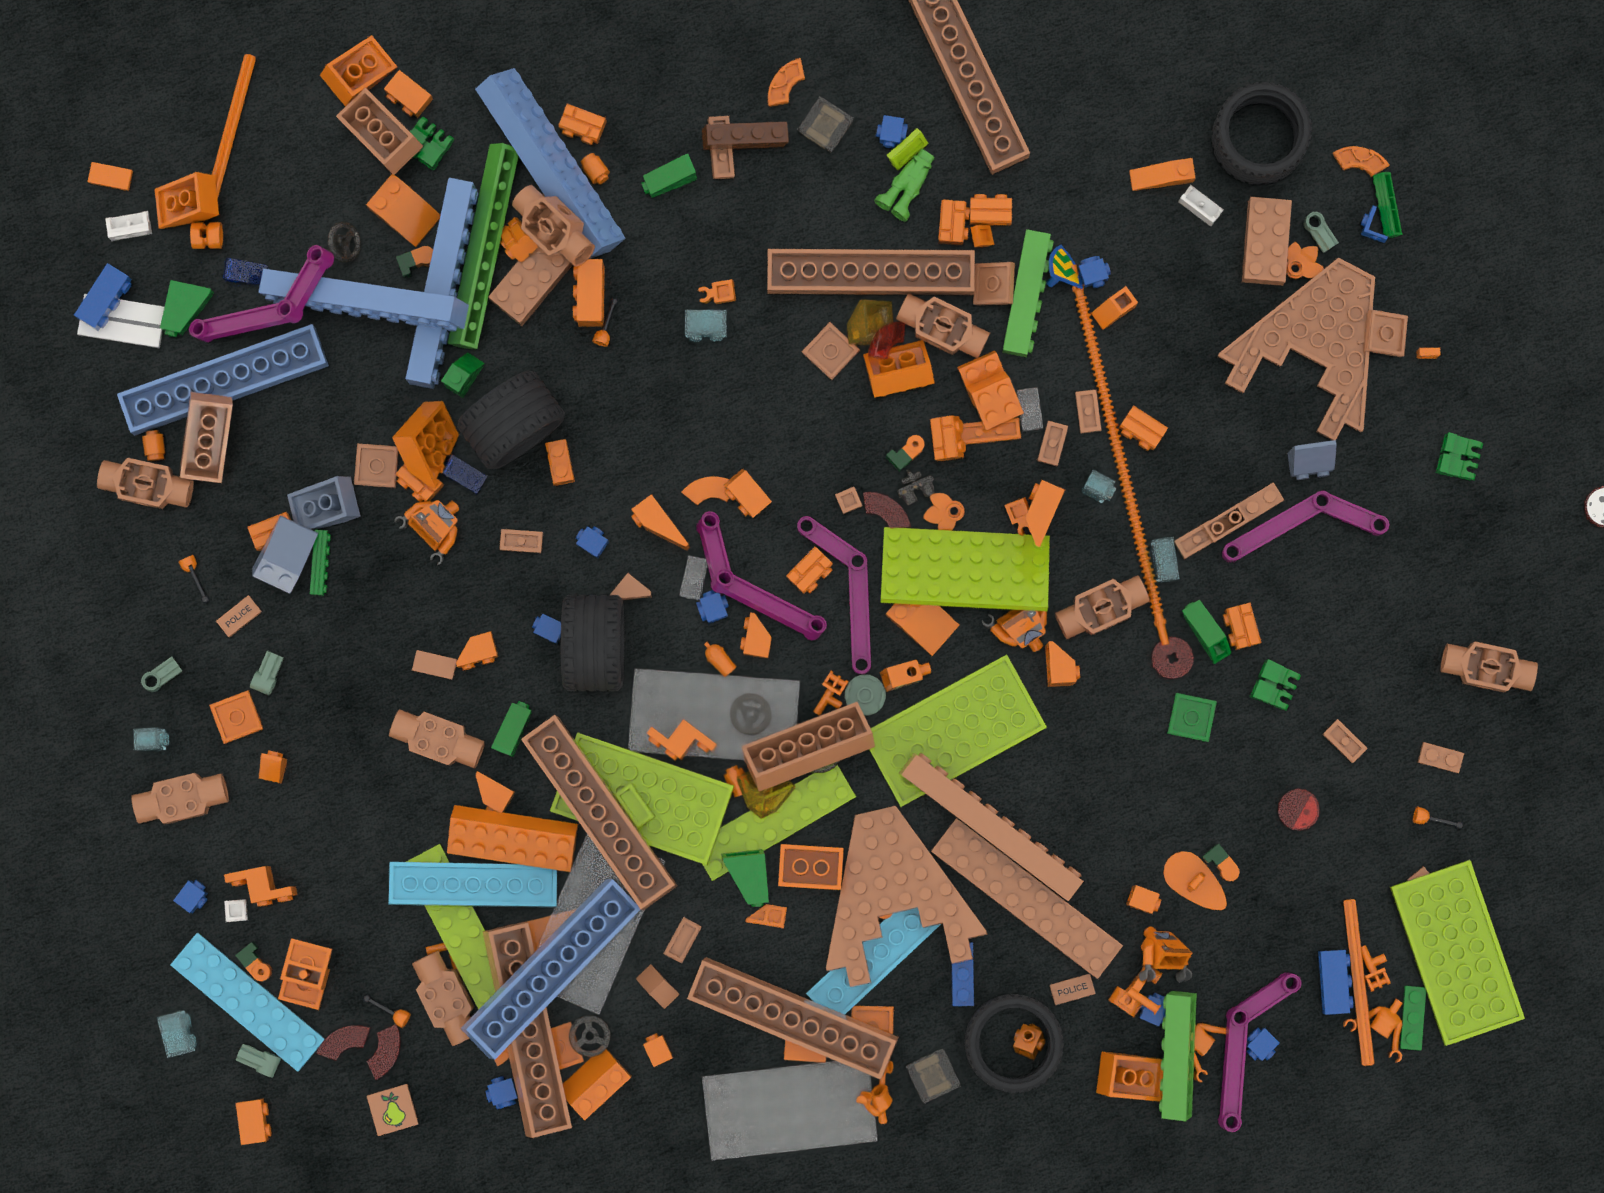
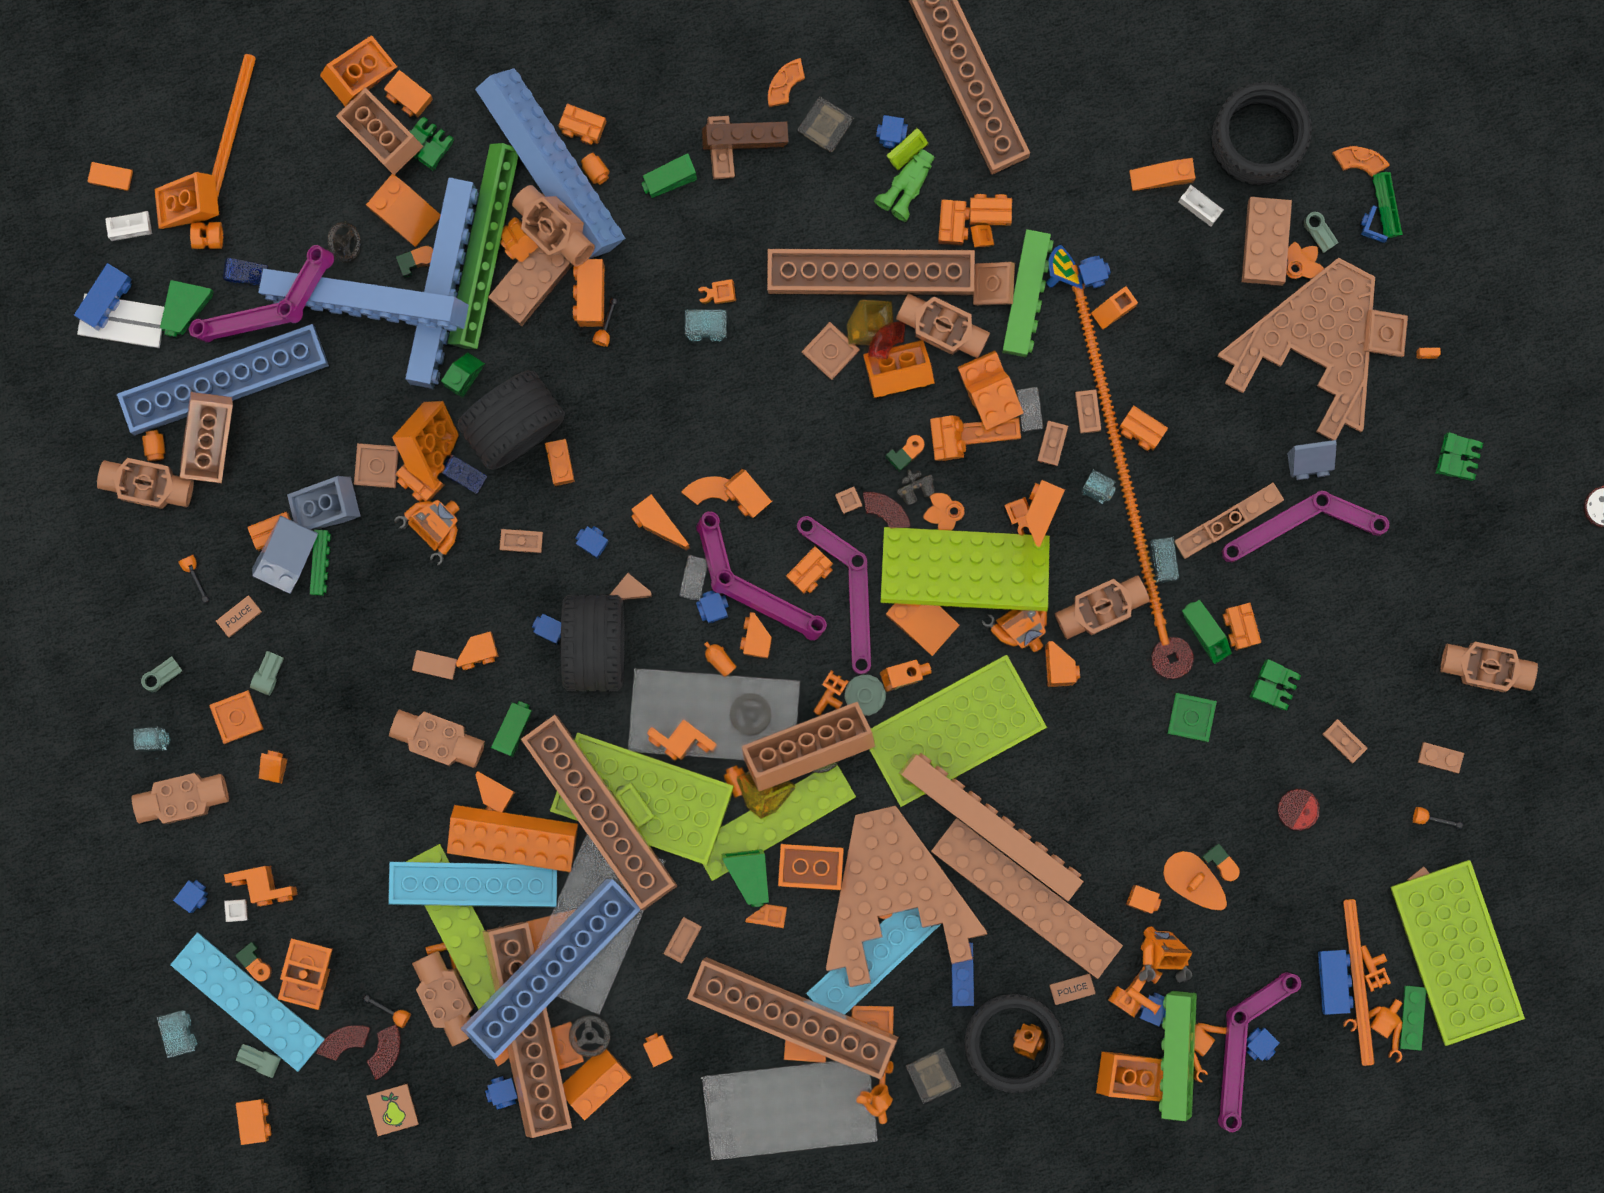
(657, 986): nougat slope -> none

